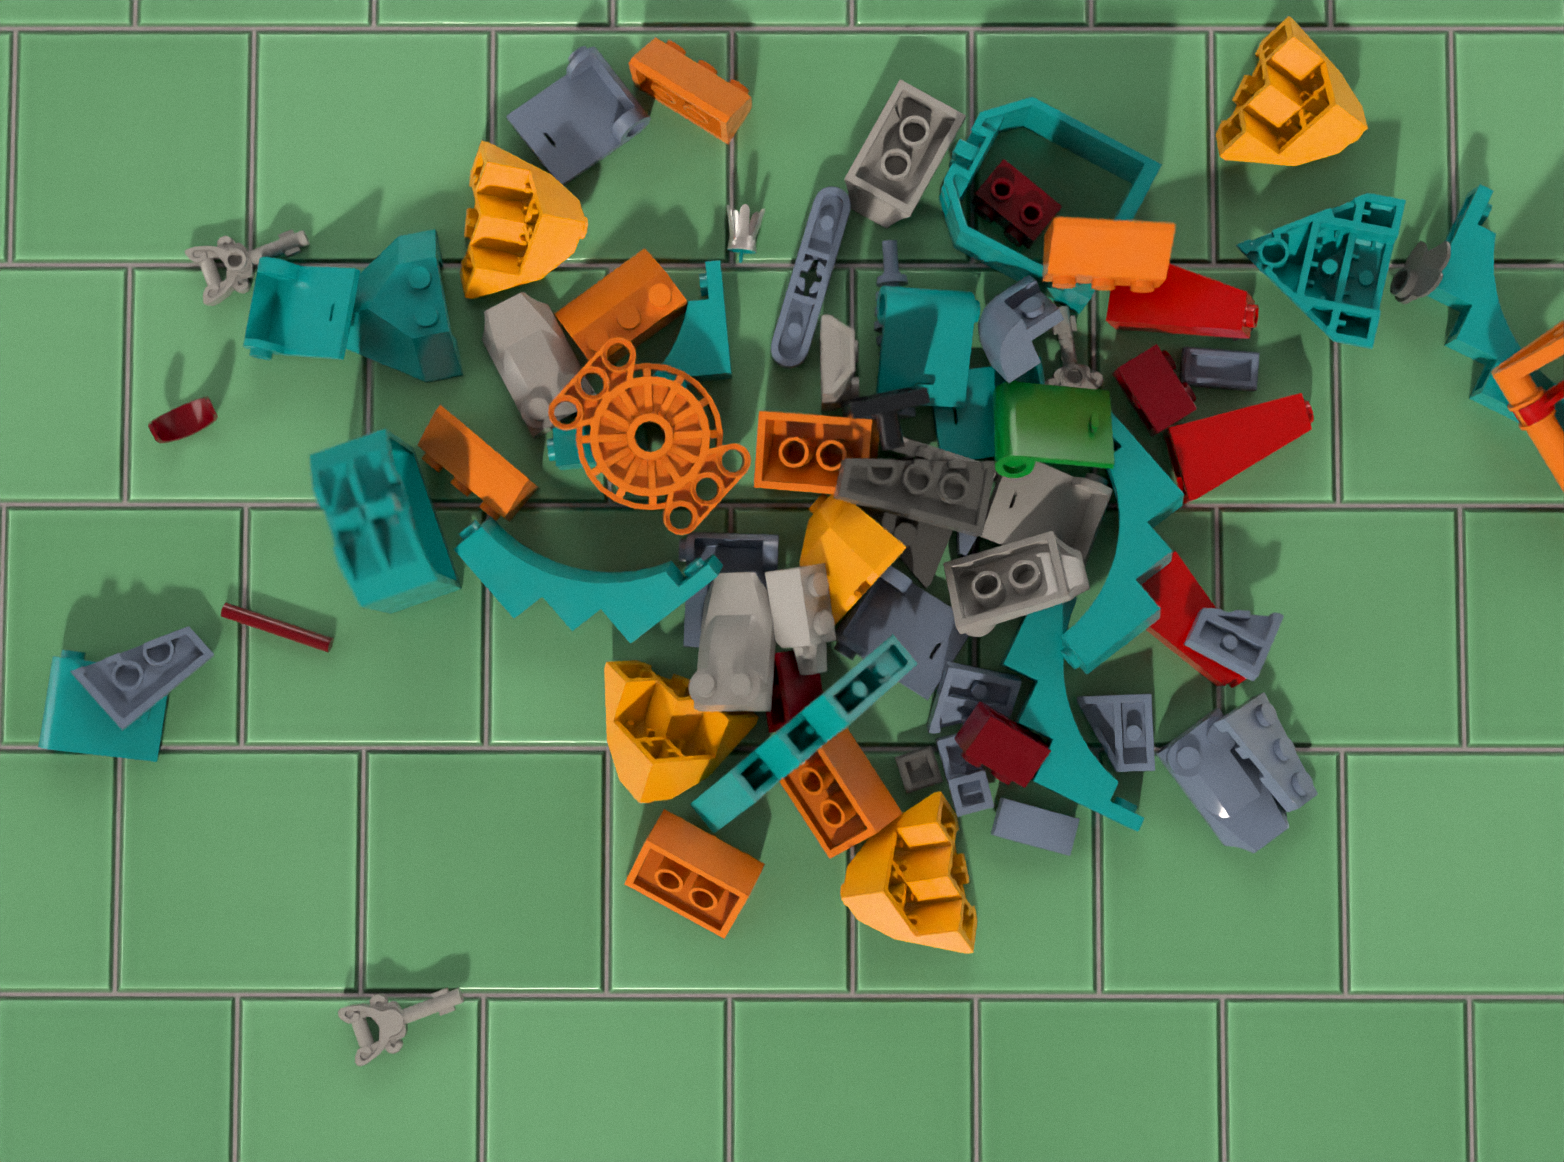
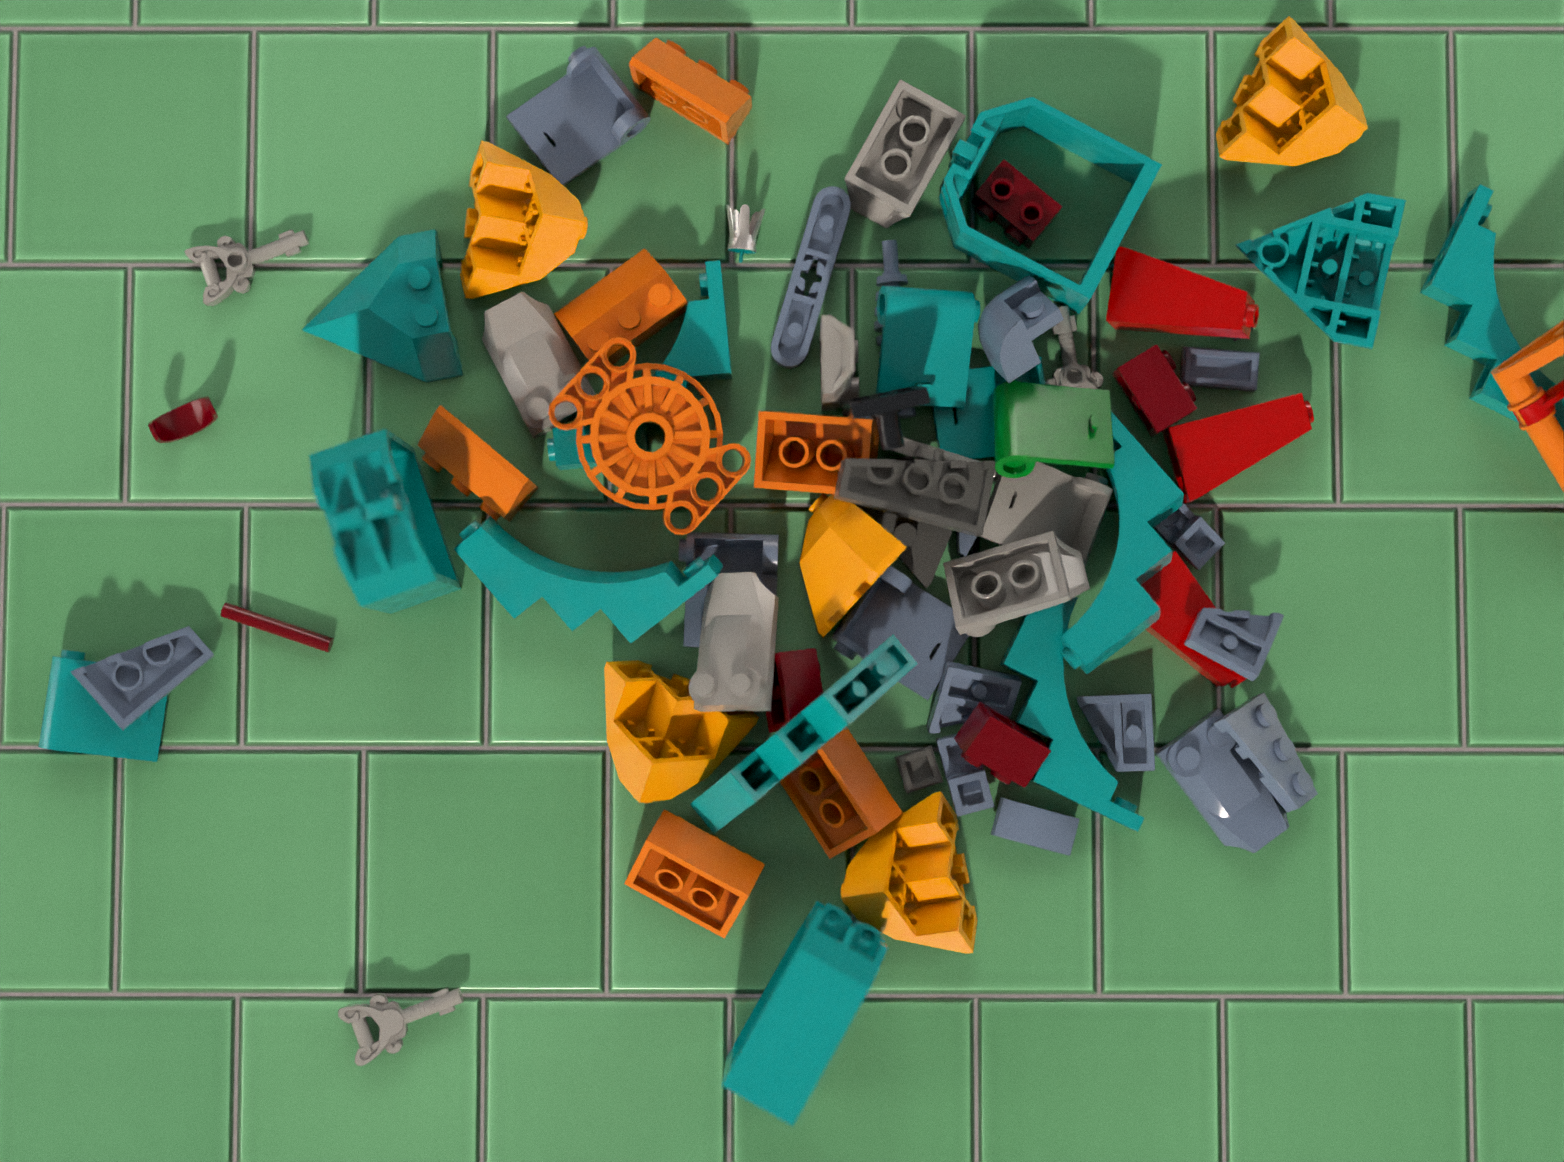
(300, 310): teal door -> none
(802, 614): light grey hinge -> none
(804, 1011): none -> teal container
(1107, 253): orange slope -> none
(1189, 536): none -> sand blue slope
(1421, 272): dark grey plate -> none

